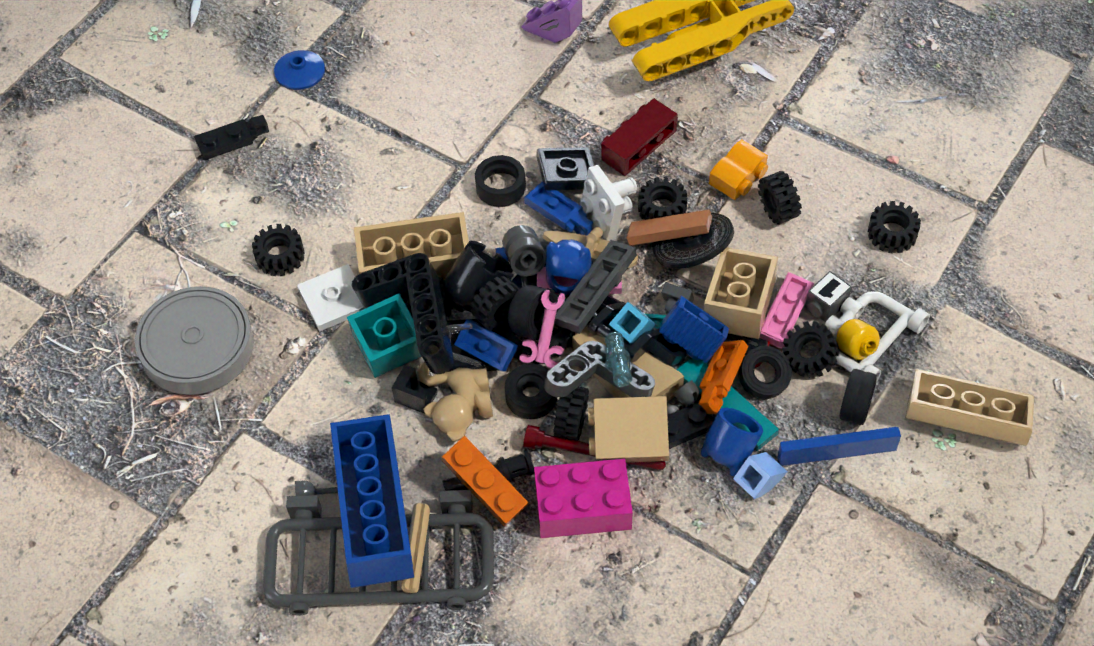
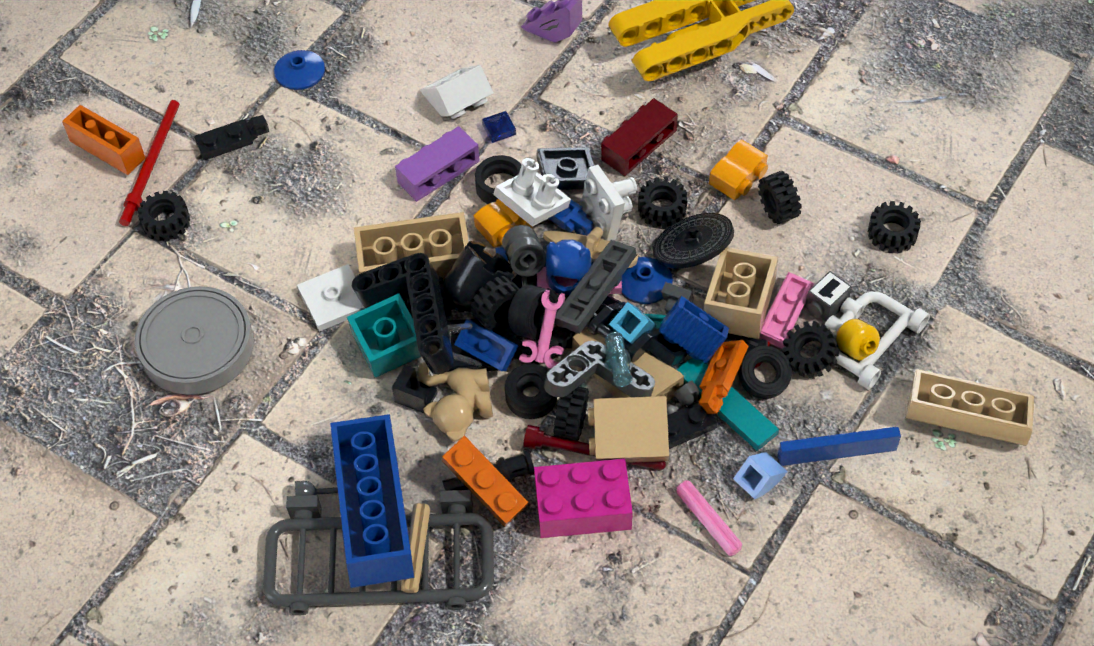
(104, 139): none -> orange brick
(134, 198): none -> red bar
(165, 228): none -> black tyre
(273, 238): black tyre -> none
(437, 163): none -> medium lavender brick
(458, 91): none -> white slope
(495, 220): none -> light orange brick
(499, 126): none -> clear blue tile
(532, 194): none -> white plate
(645, 288): none -> blue dish
(669, 227): nougat tile -> none
(709, 518): none -> bright pink axle
(727, 442): blue piece -> none
(858, 396): black tyre -> none

